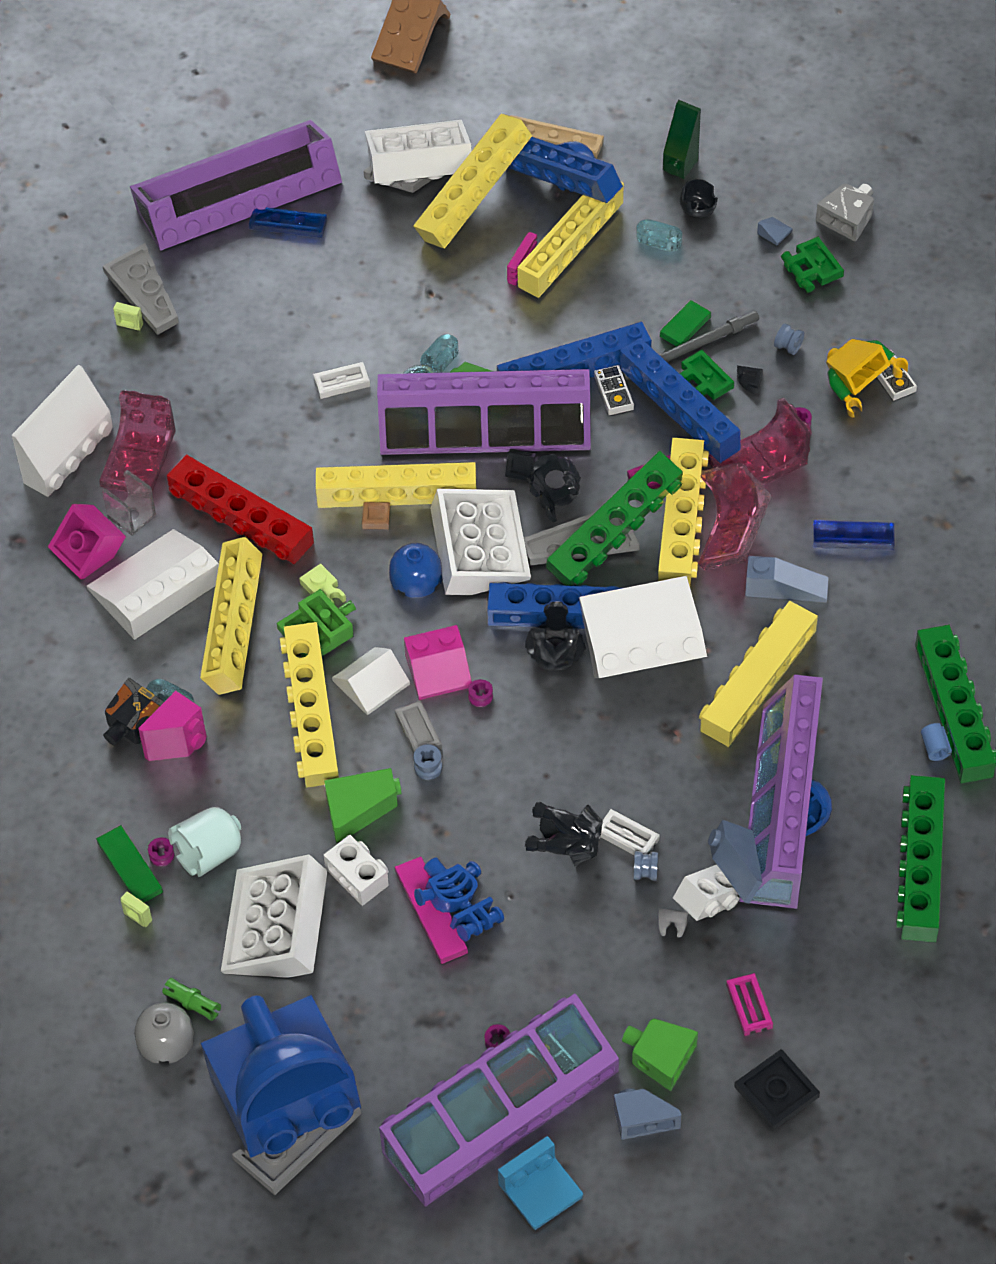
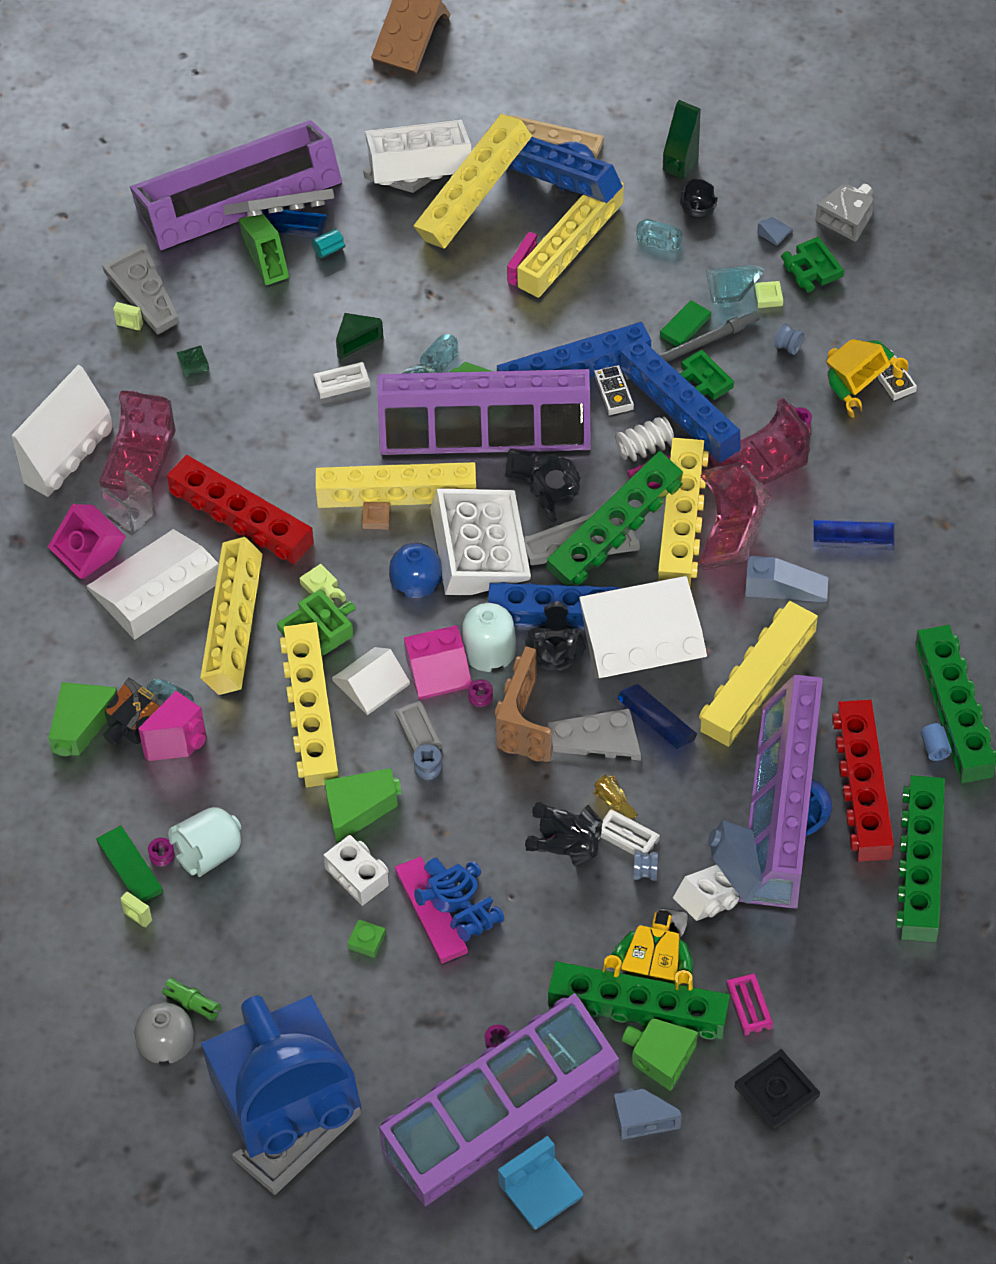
(78, 716): none -> bright green slope
(192, 360): none -> clear green tile
(264, 247): none -> bright green slope
(275, 918): white slope -> none
(276, 204): none -> light grey wing
(328, 243): none -> teal piece
(357, 333): none -> dark green slope
(366, 938): none -> bright green plate
(488, 637): none -> light aqua cylinder
(514, 731): none -> medium nougat bracket
(600, 733): none -> light grey wing
(610, 791): none -> clear yellow cone
(644, 438): none -> white piece
(653, 954): none -> torso
(654, 994): none -> green brick
(657, 716): none -> clear blue tile
(731, 283): none -> clear light blue slope
(750, 378): black tile -> none
(768, 294): none -> yellowish green tile
(868, 844): none -> red brick

